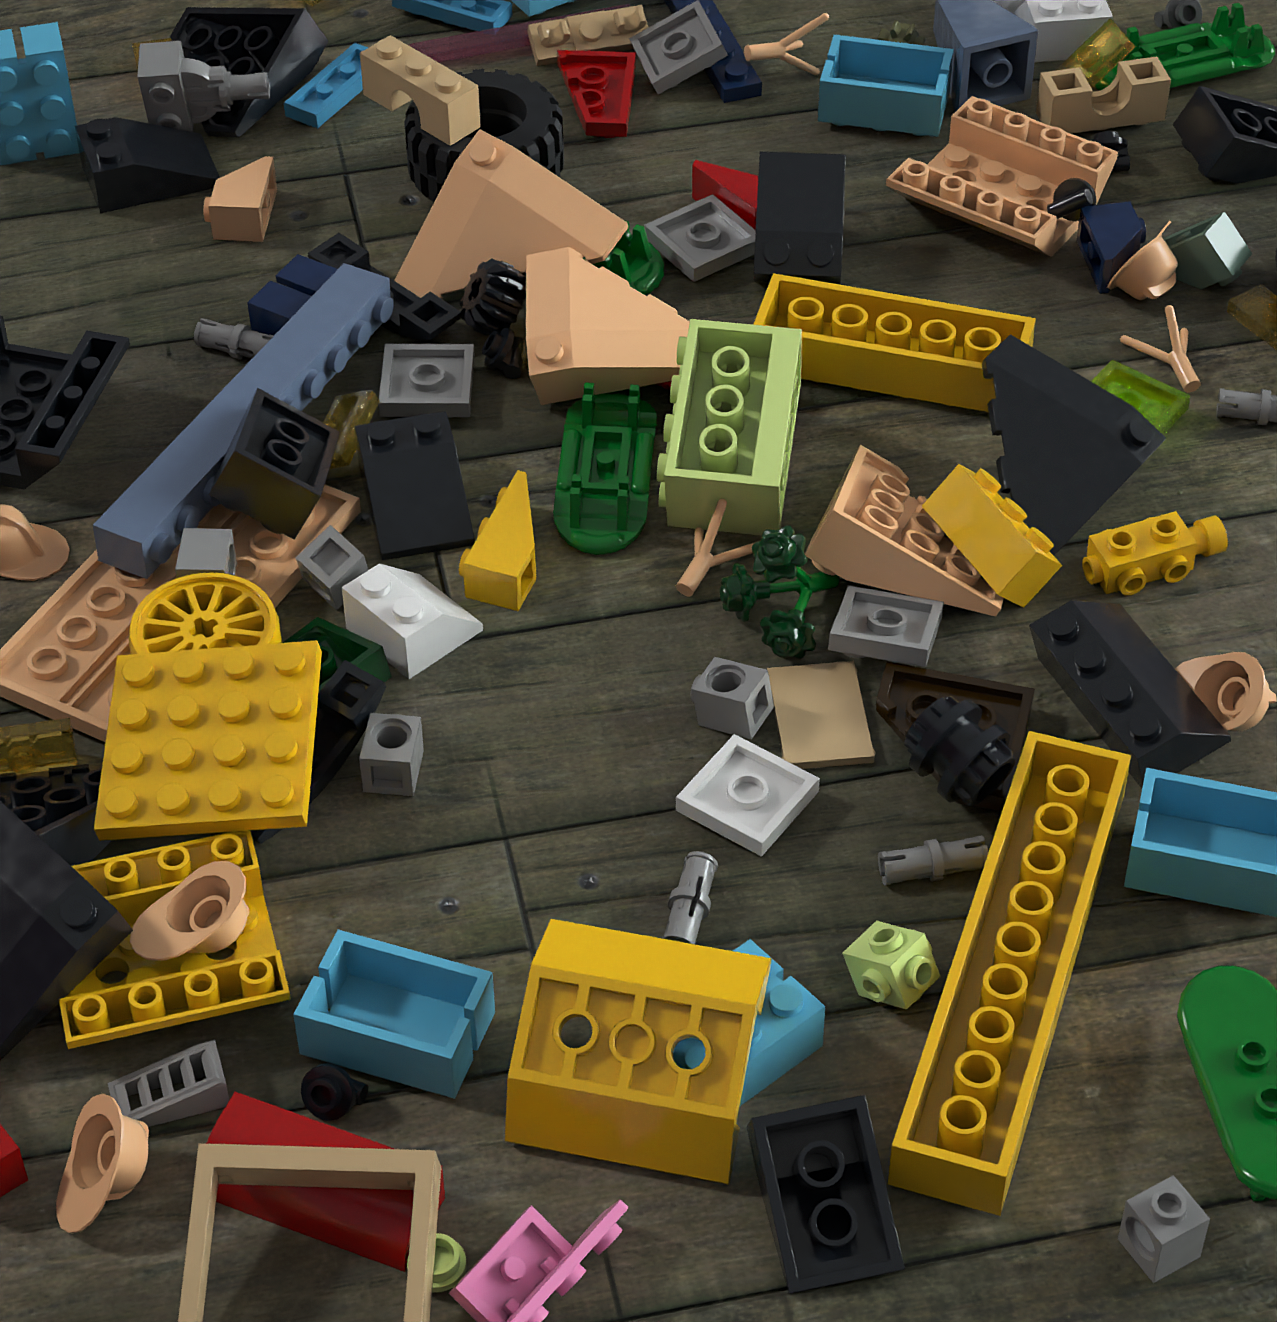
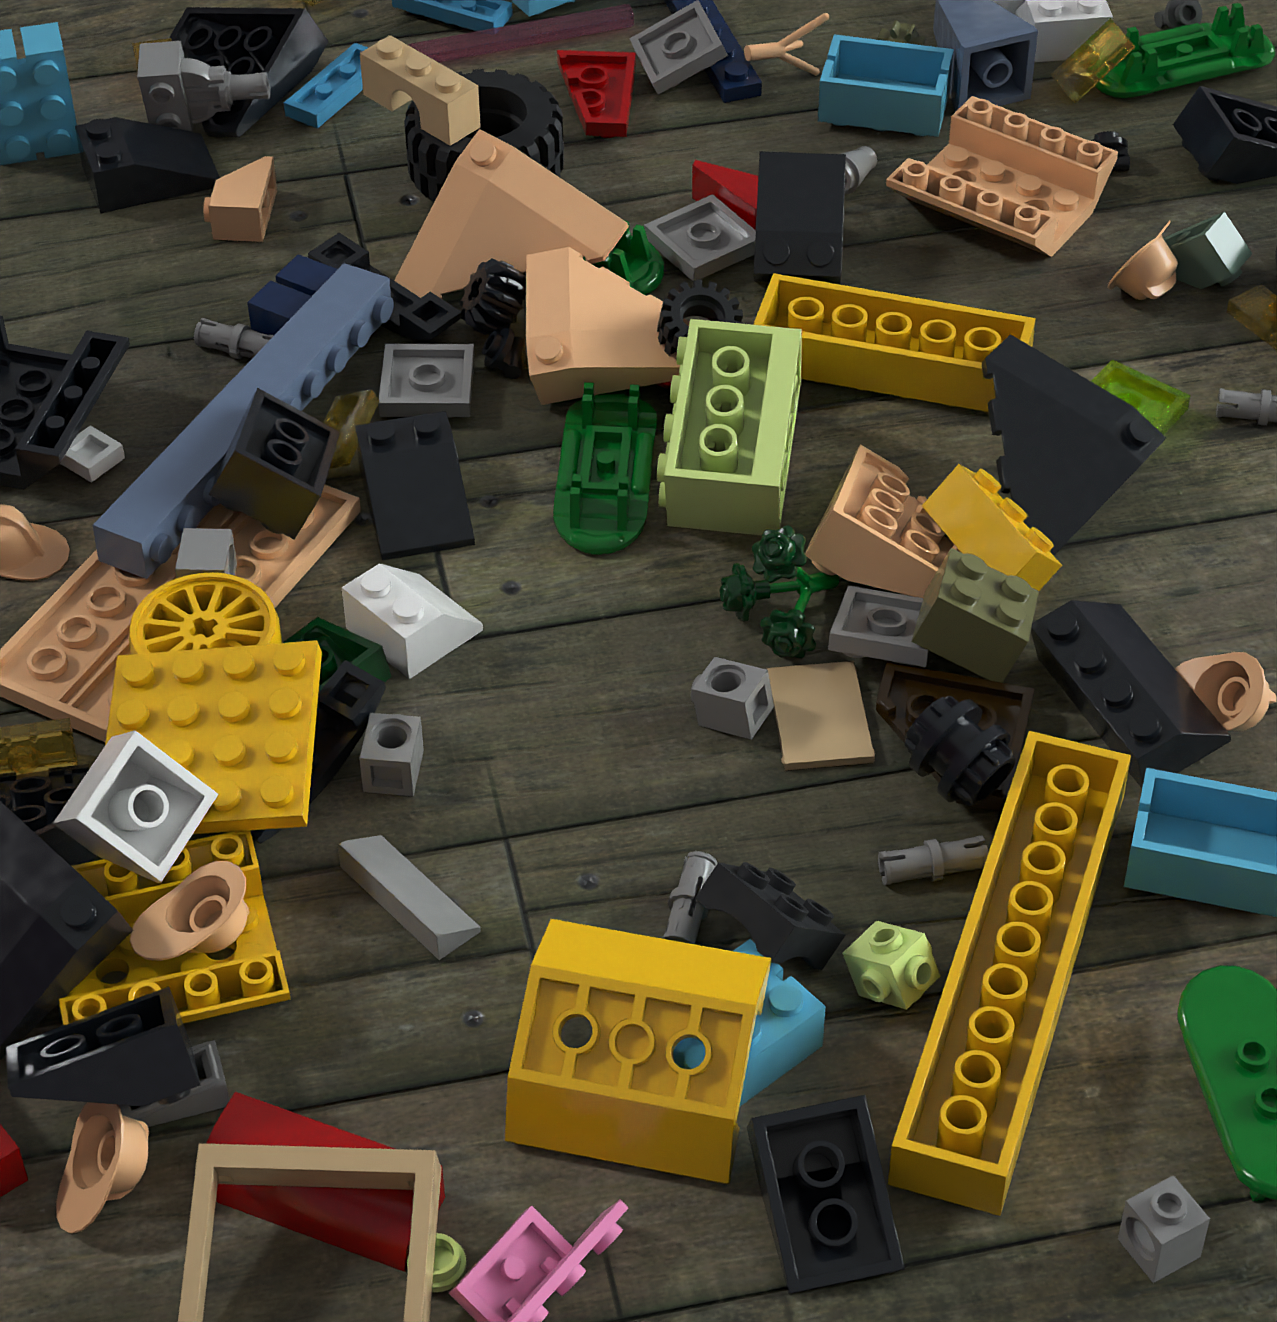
(92, 454): none -> white plate
(112, 1057): none -> black slope
(136, 807): none -> white slope
(330, 564): light grey brick -> none
(331, 1092): black plate -> none
(395, 1013): medium azure piece -> none
(407, 894): none -> light grey slope
(503, 560): yellow slope -> none
(586, 32): tan plate -> none
(694, 302): none -> black tyre
(703, 558): light nougat plant -> none
(747, 794): white plate -> none
(773, 913): none -> black brick
(857, 166): none -> light grey cone
(976, 616): none -> olive brick
(1070, 198): black plate -> none
(1108, 239): dark blue slope -> none
(1133, 98): tan arch -> none
(1150, 551): yellow brick -> none
(1176, 358): light nougat plant -> none

